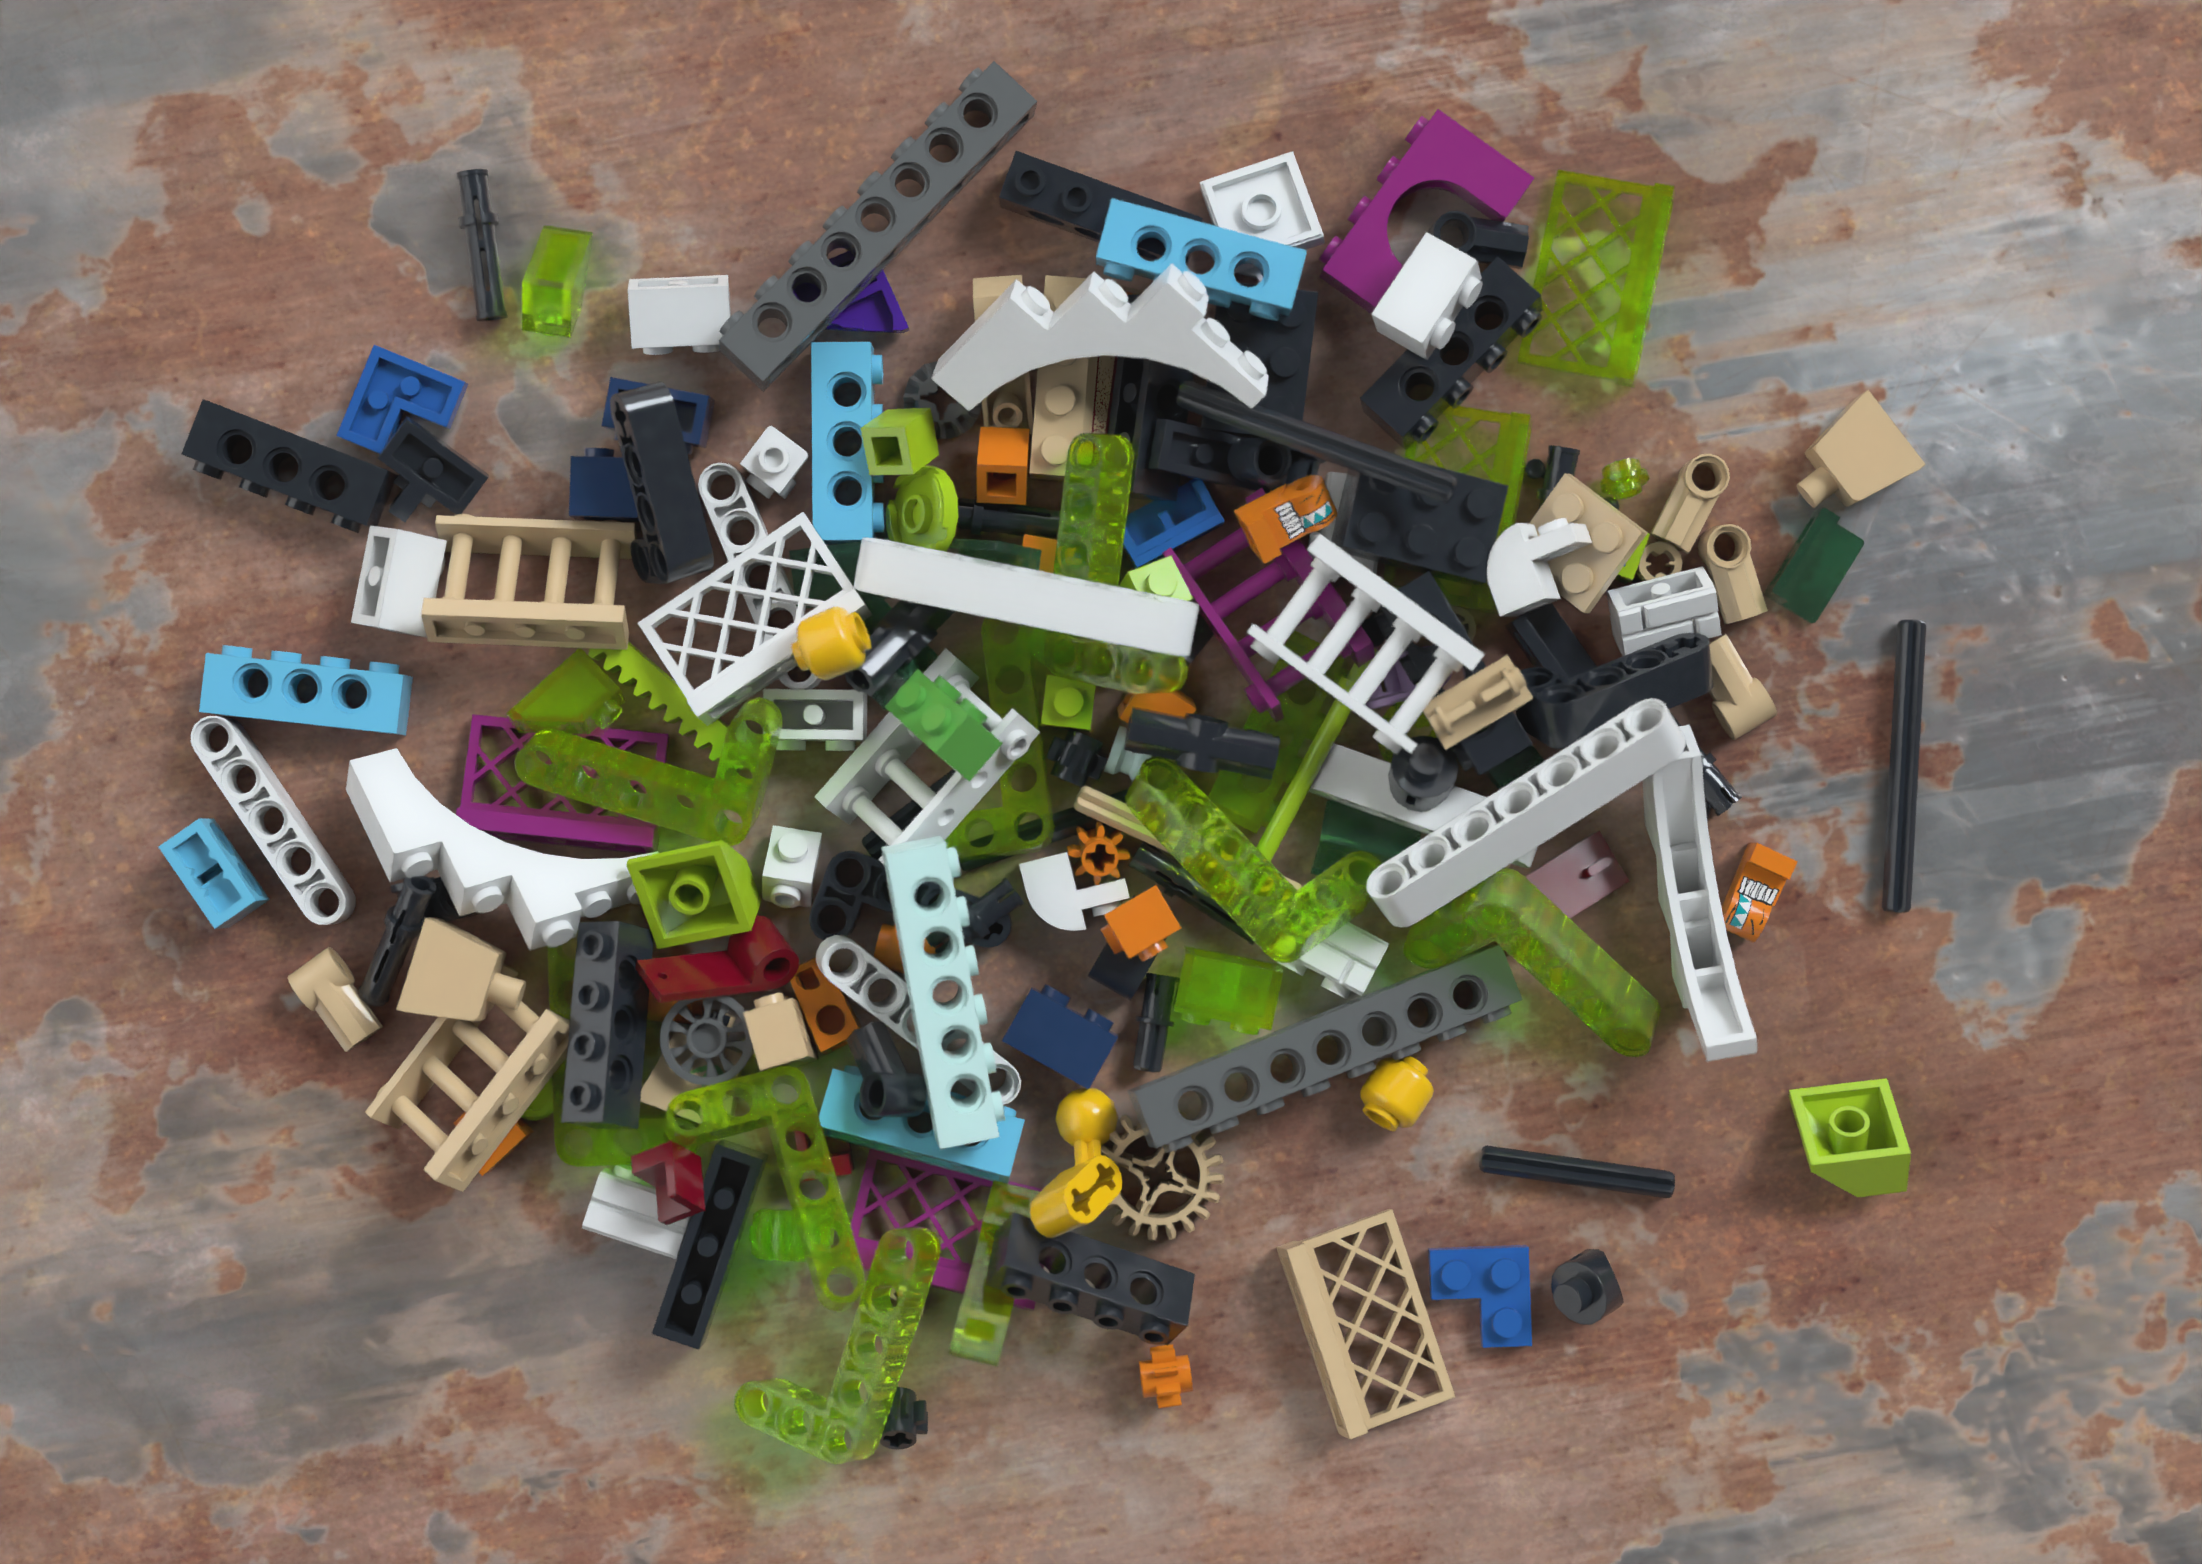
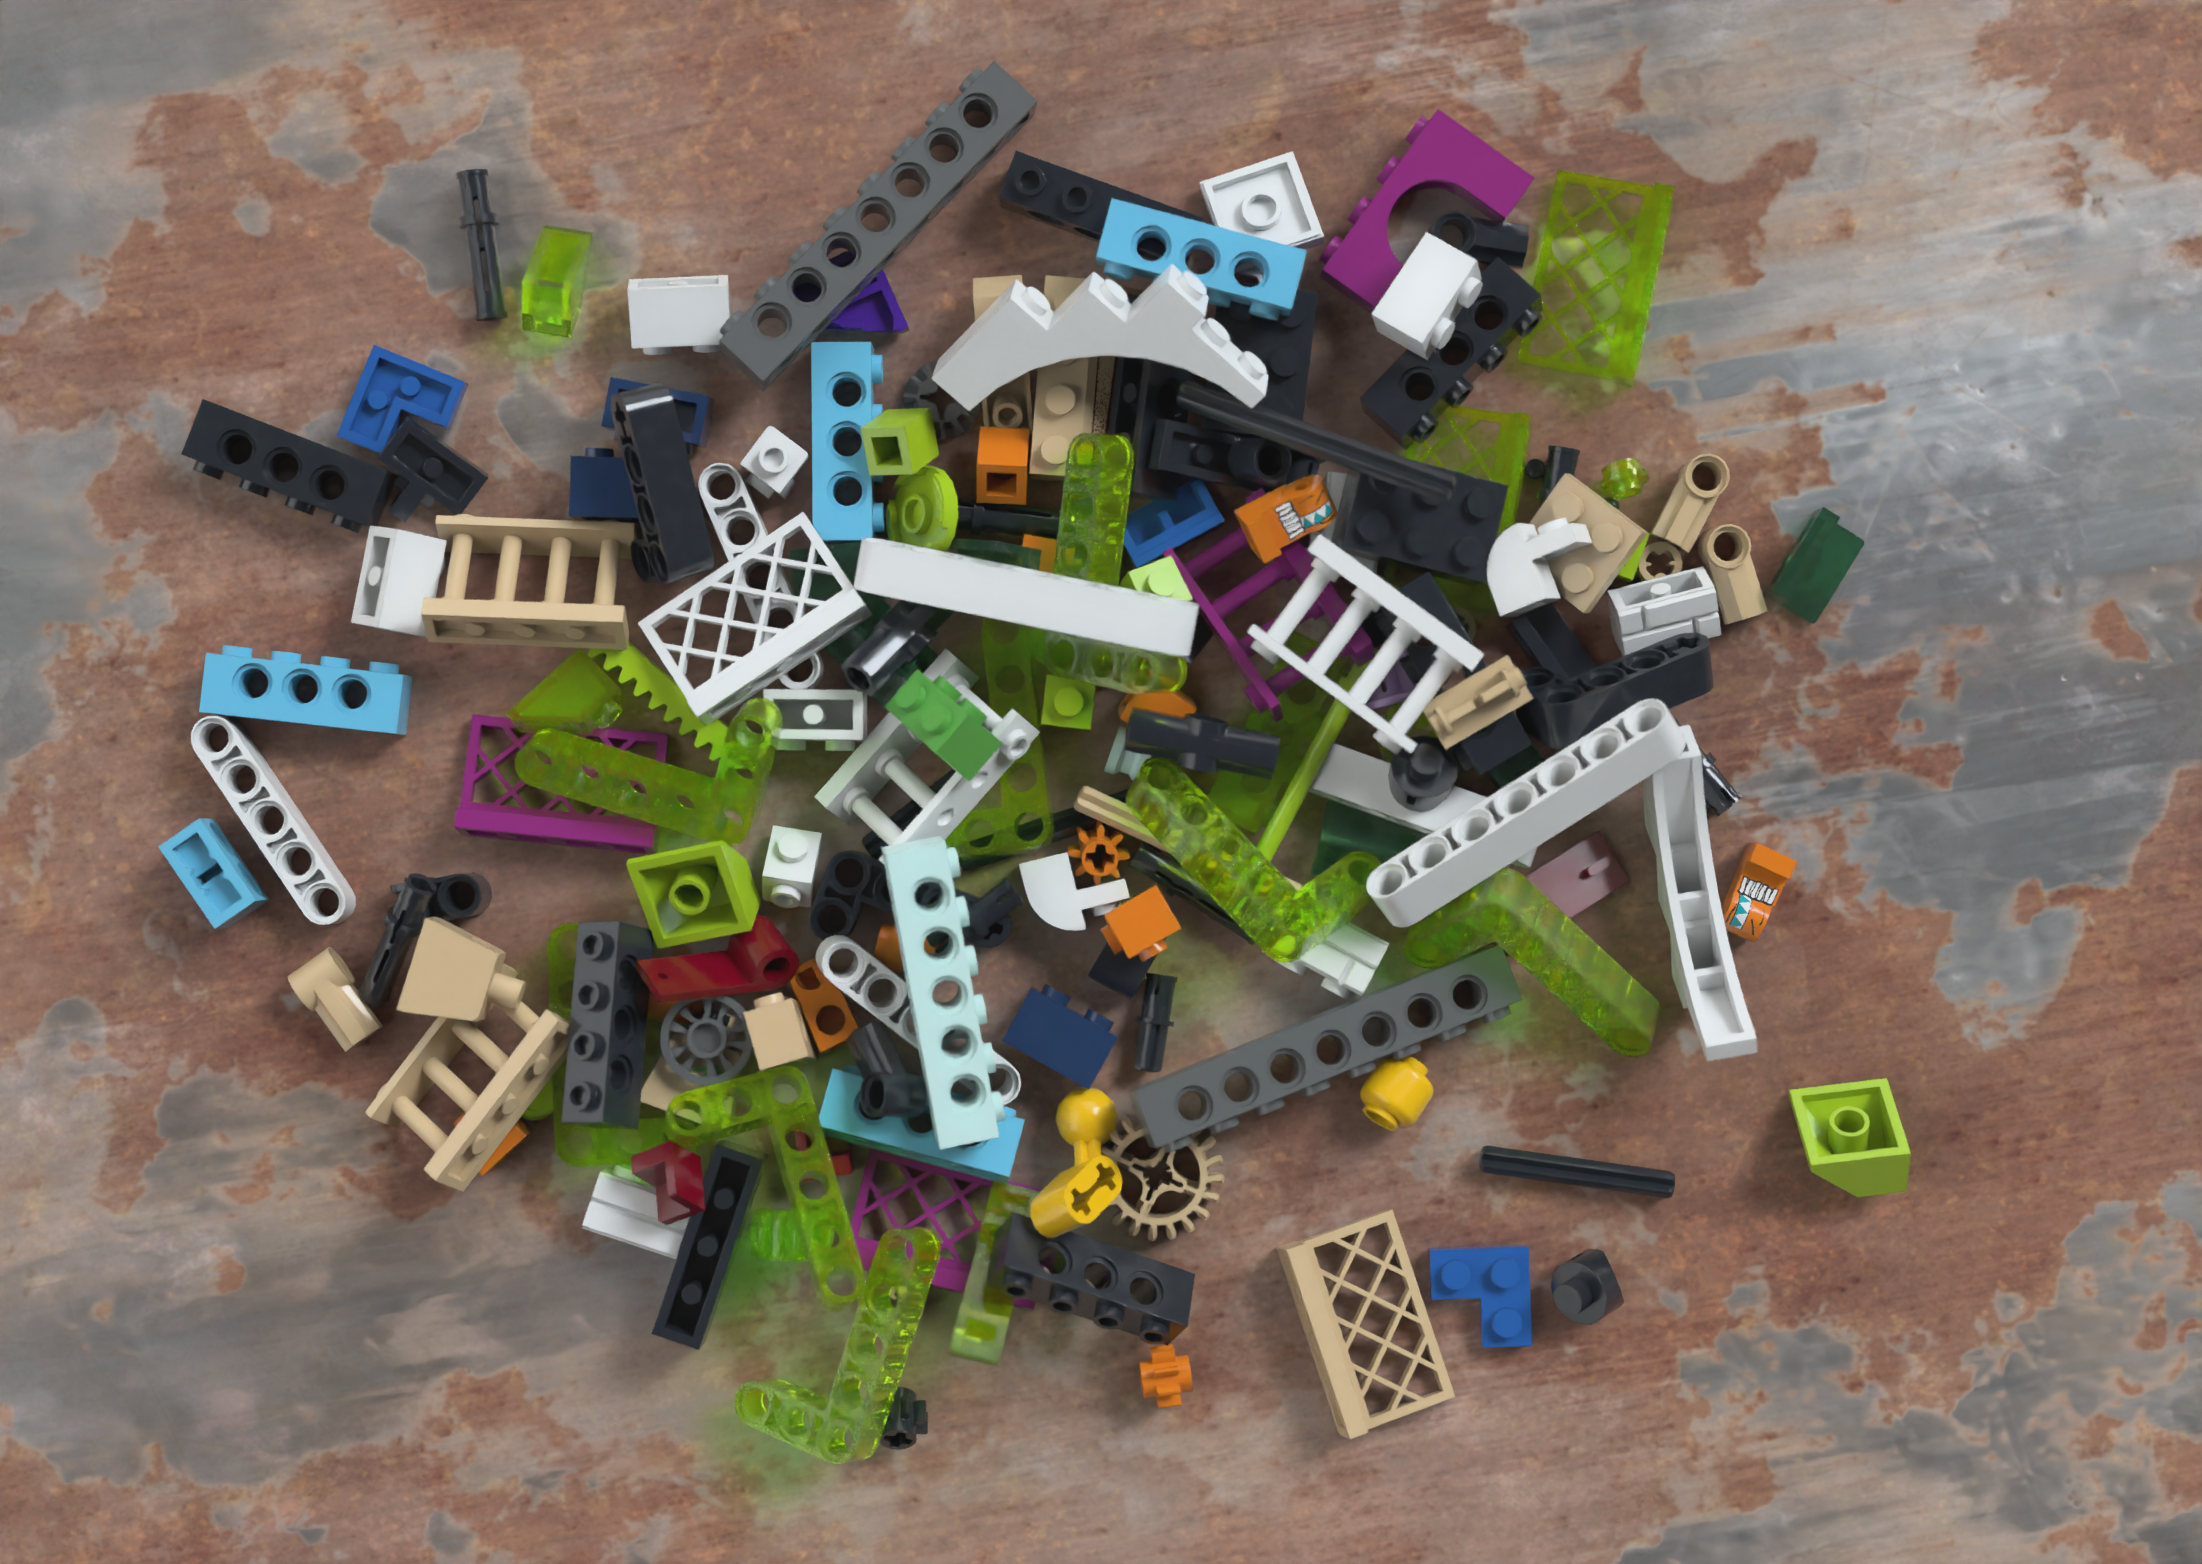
(479, 871): white arch -> none
(831, 643): yellow head -> none
(1076, 758): black gear -> none
(1227, 990): clear neon green brick -> none
(1737, 698): tan piece -> none
(1858, 455): tan torso -> none
(1904, 766): black axle -> none

